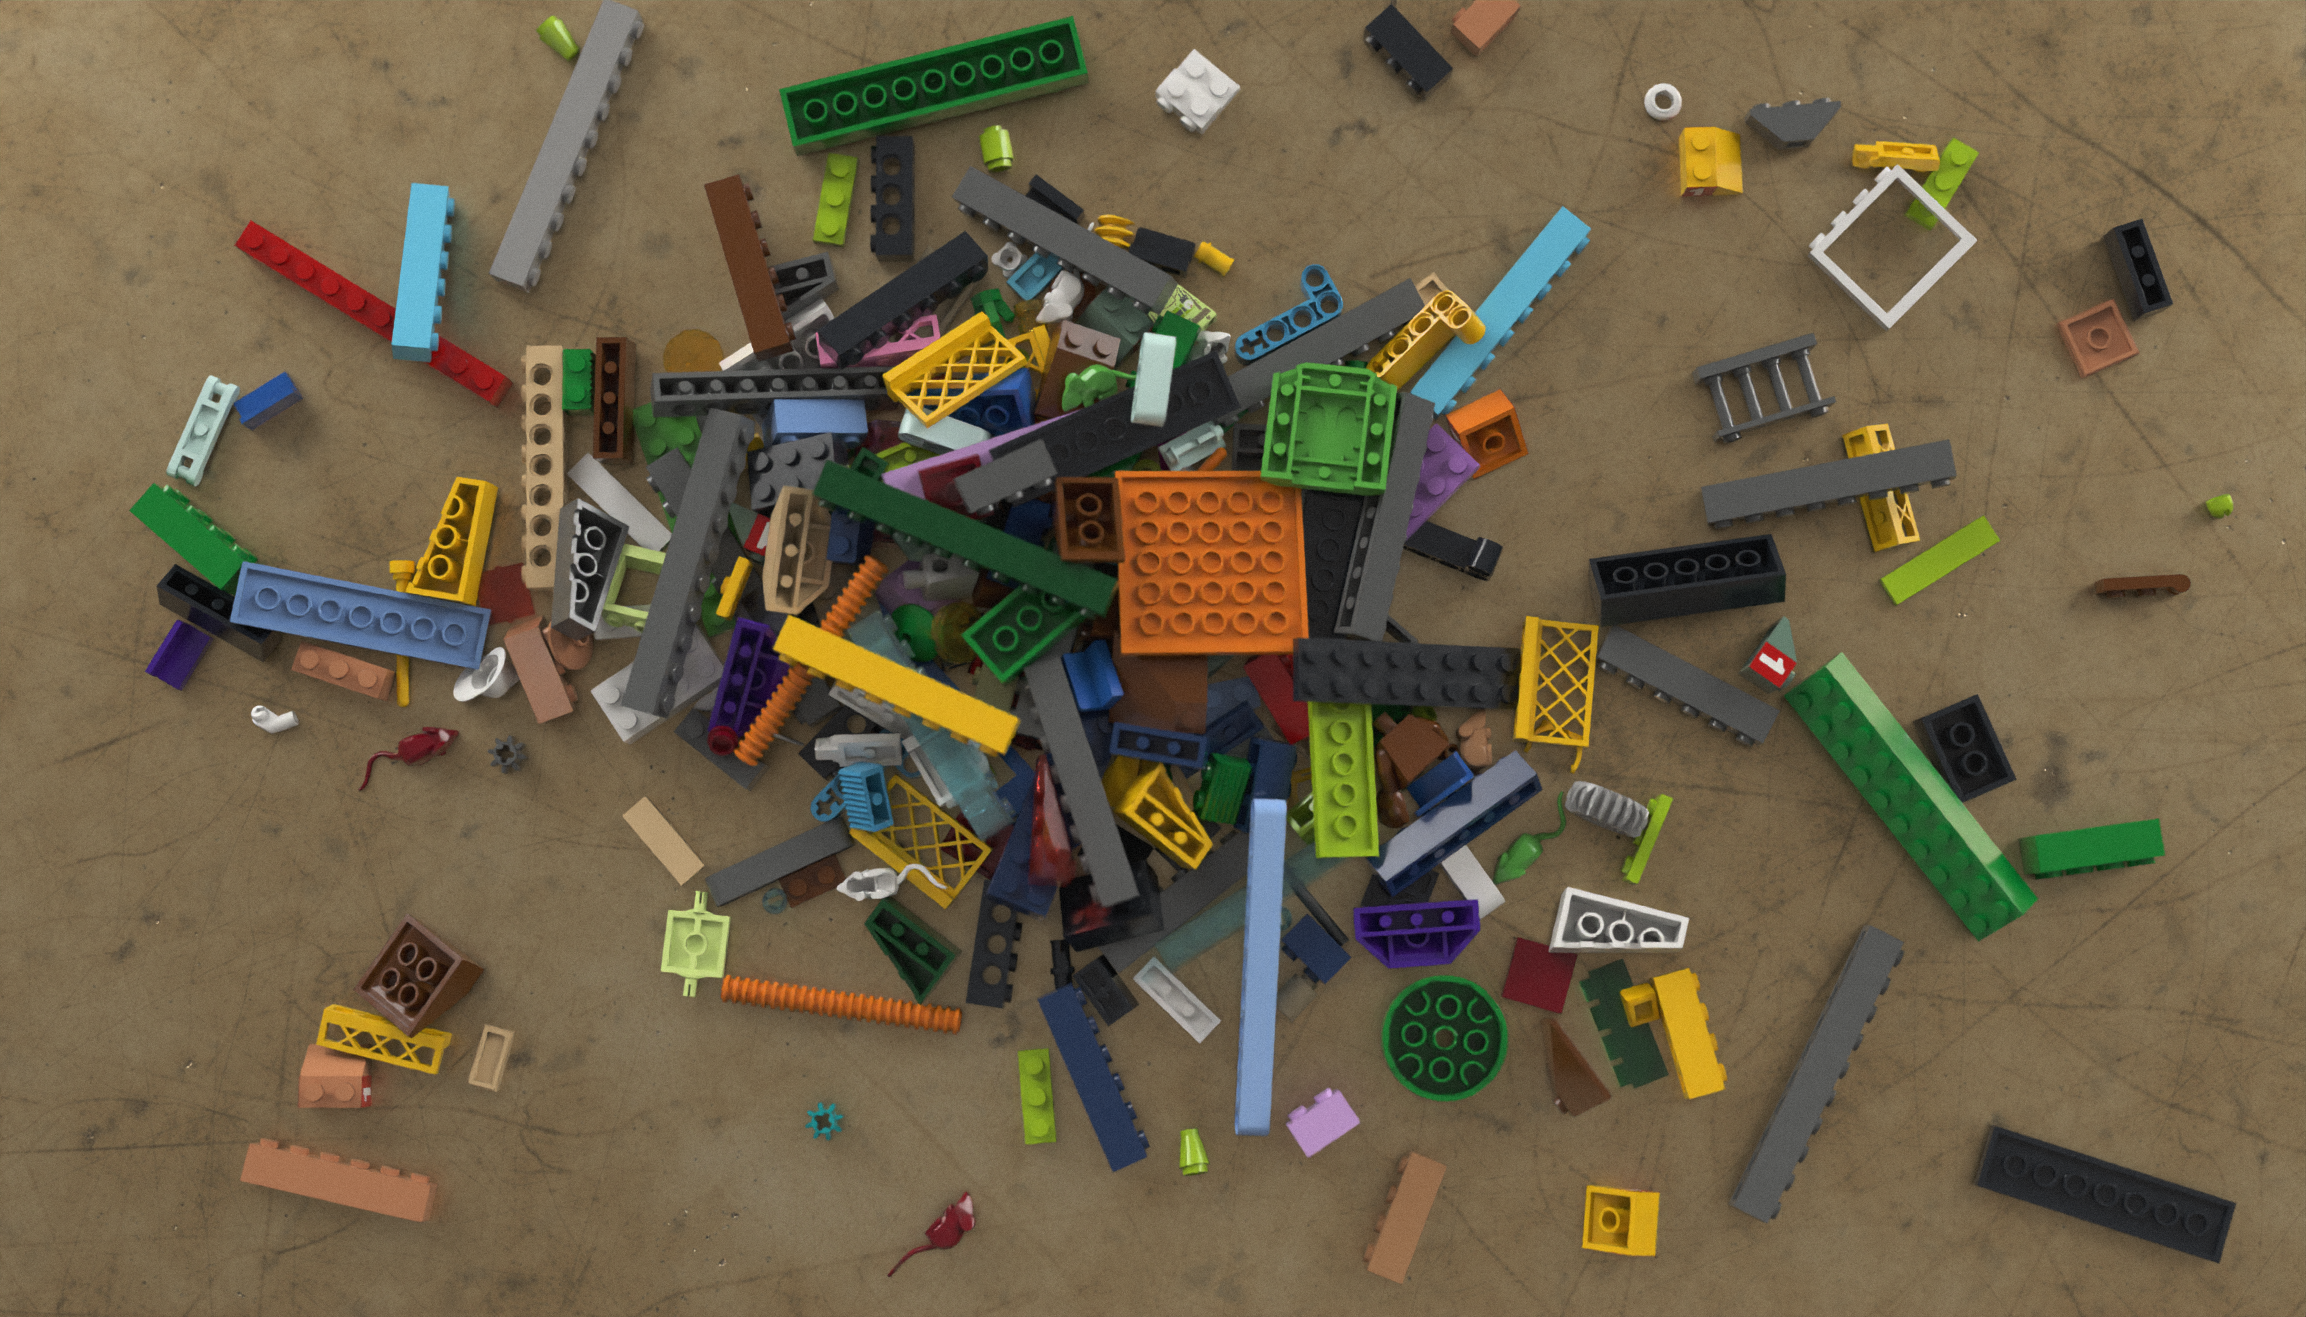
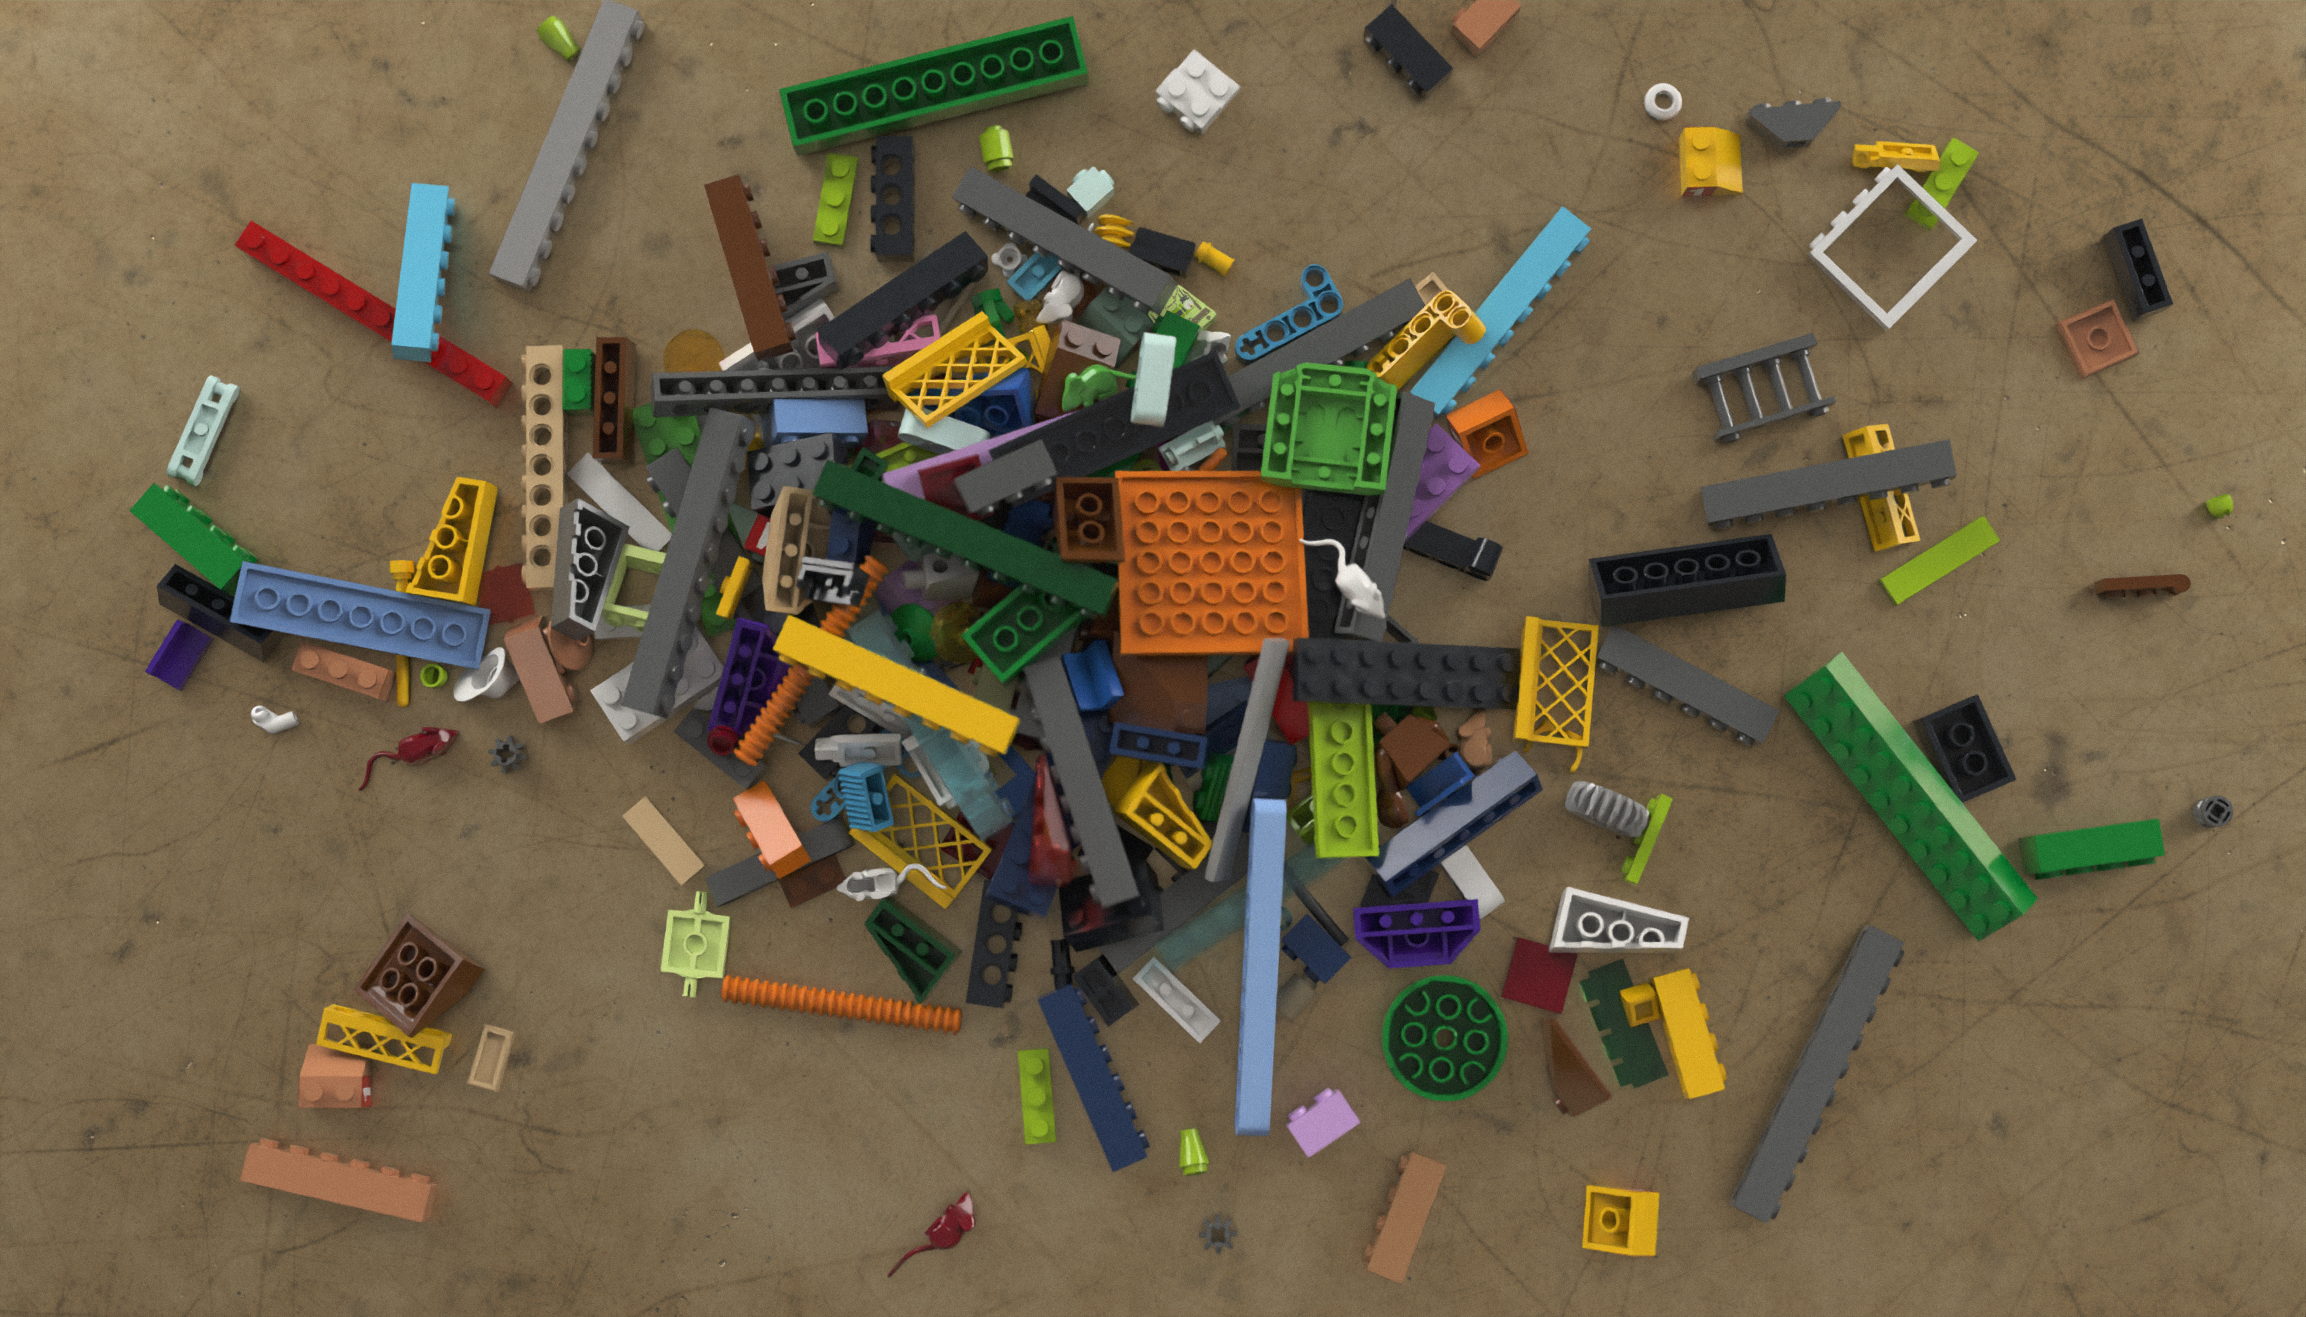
(267, 401): blue panel -> none
(430, 674): none -> lime hinge
(770, 830): none -> orange brick
(778, 906): clear light blue hinge -> none
(815, 1122): teal gear -> none
(832, 581): none -> black hinge
(1091, 190): none -> light aqua brick
(1218, 1243): none -> dark grey gear
(1246, 759): none -> light grey tile
(1355, 583): none -> white animal
(1524, 851): bright green animal -> none
(1773, 659): slope -> none
(2105, 1194): black plate -> none
(2206, 813): none -> dark grey wheel

